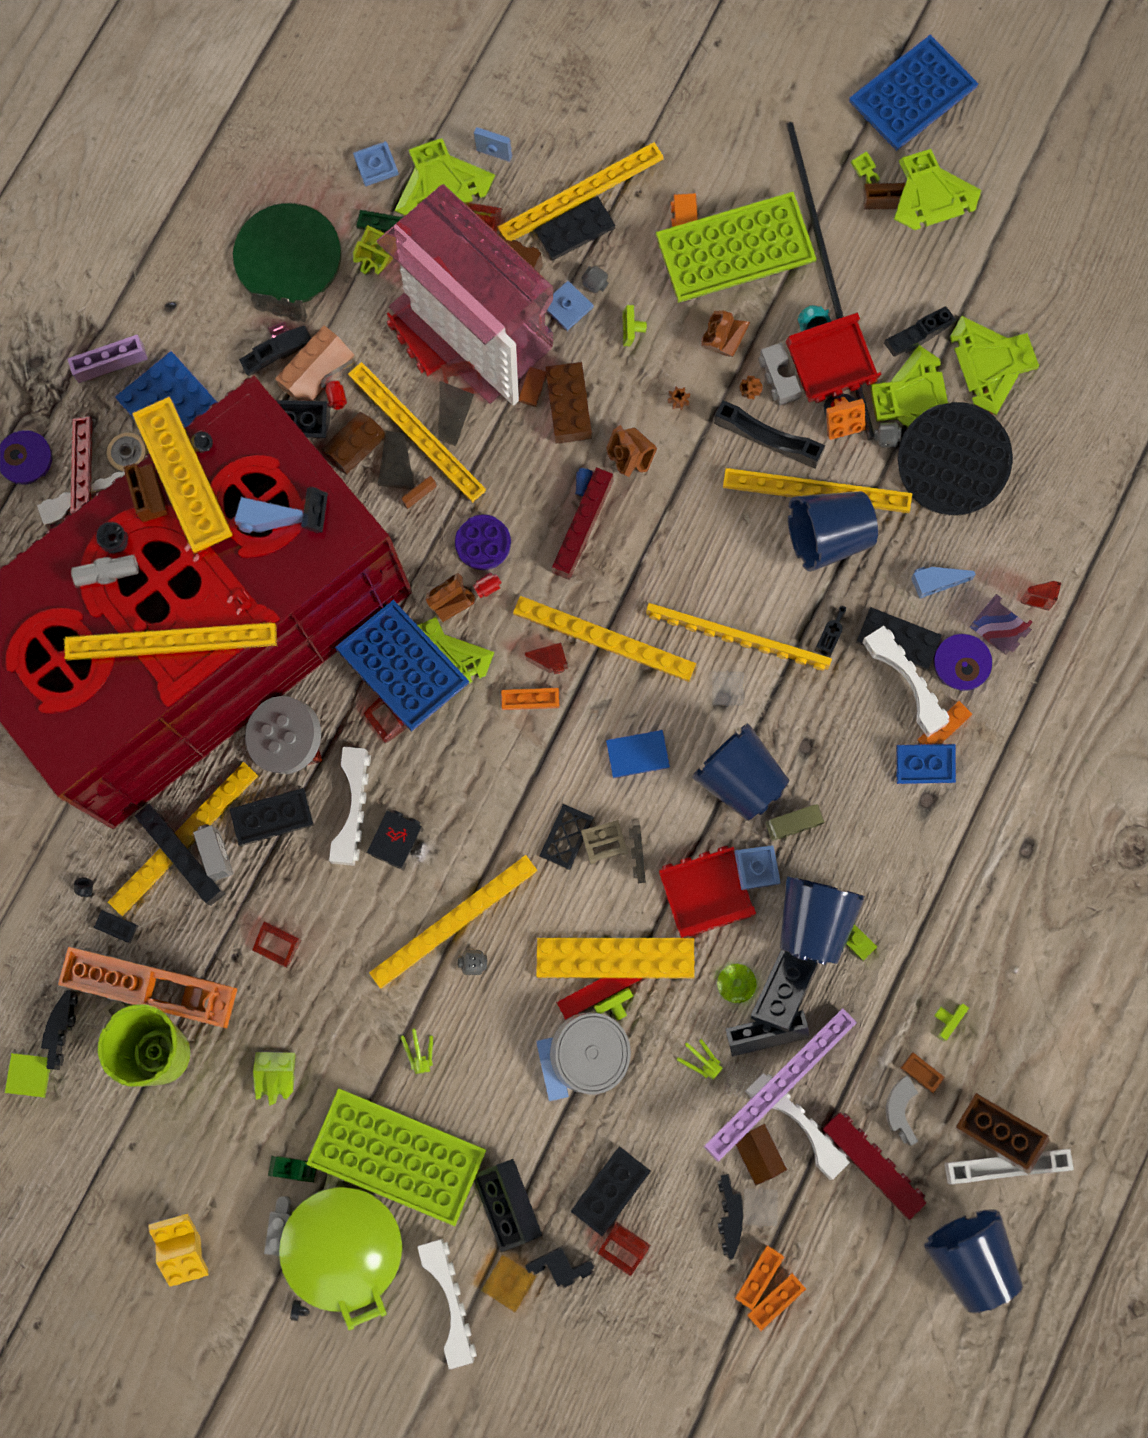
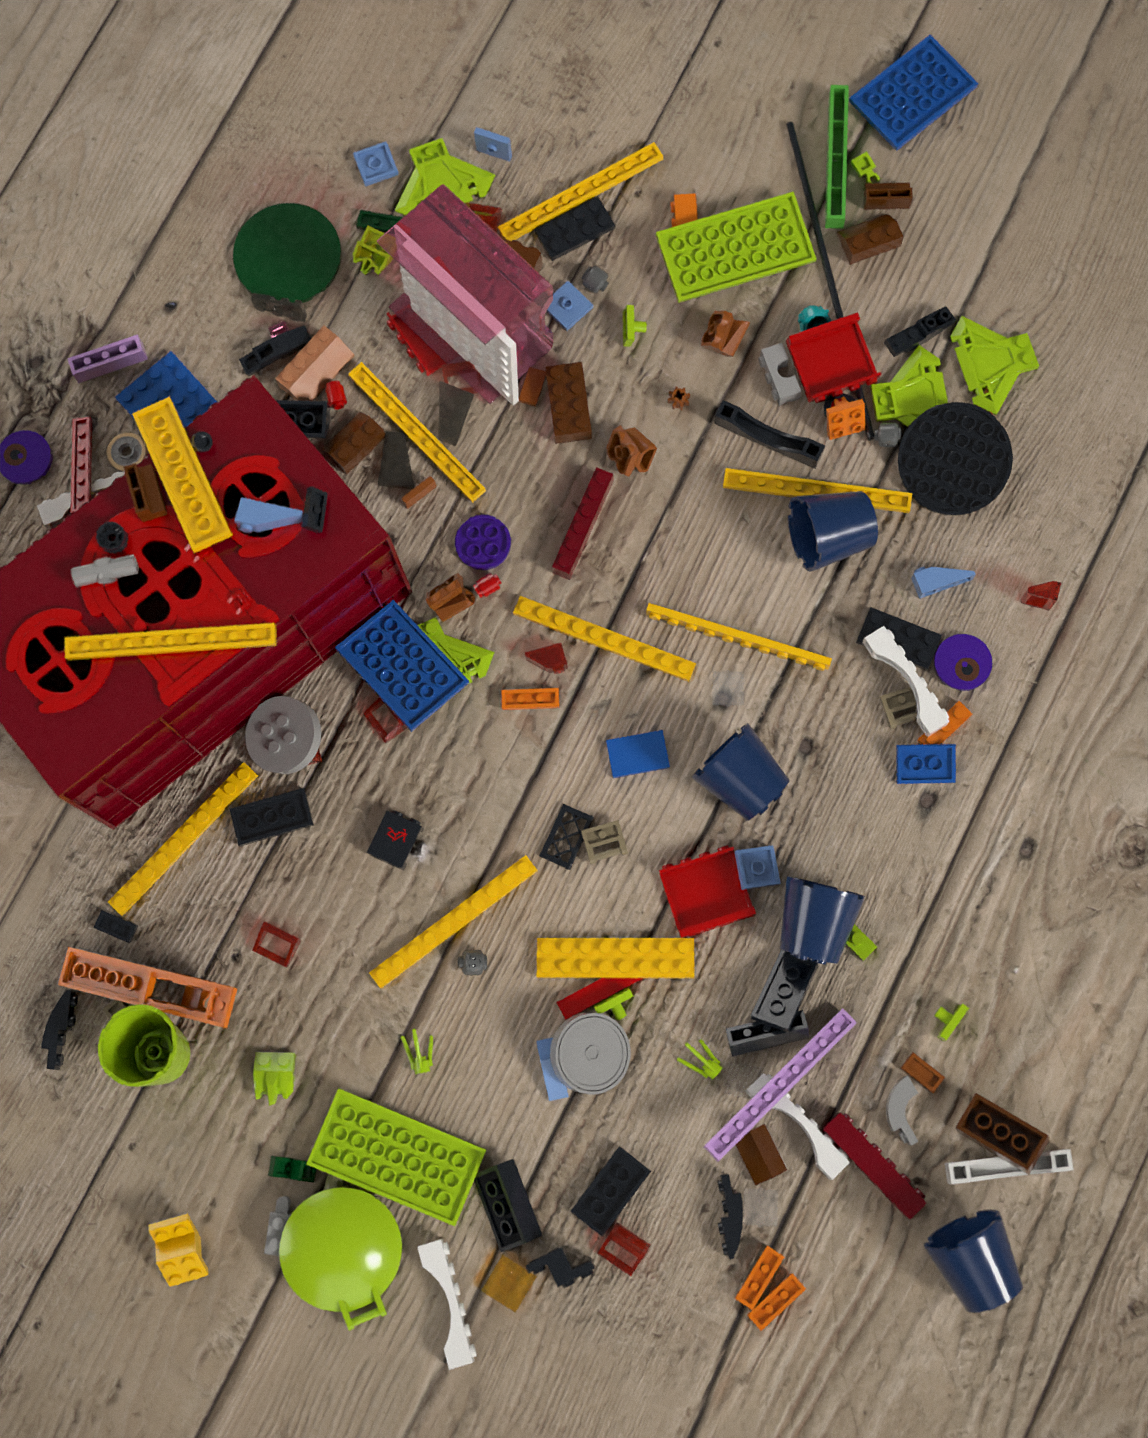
(27, 1075): lime tile -> none
(83, 887): black tile -> none
(179, 855): black arch -> none
(213, 852): light grey brick -> none
(298, 1310): black tile -> none
(337, 373): clear piece -> none
(344, 846): white arch -> none
(583, 478): blue cone -> none
(637, 851): clear smoke wing -> none
(729, 990): clear neon green dish -> none
(750, 387): dark orange gear -> none
(794, 822): olive beam -> none
(827, 635): black piece -> none
(836, 156): none -> bright green brick
(870, 238): none -> reddish brown slope
(897, 702): none -> dark tan plate
(932, 192): lime plate -> none
(1000, 626): clear purple panel -> none

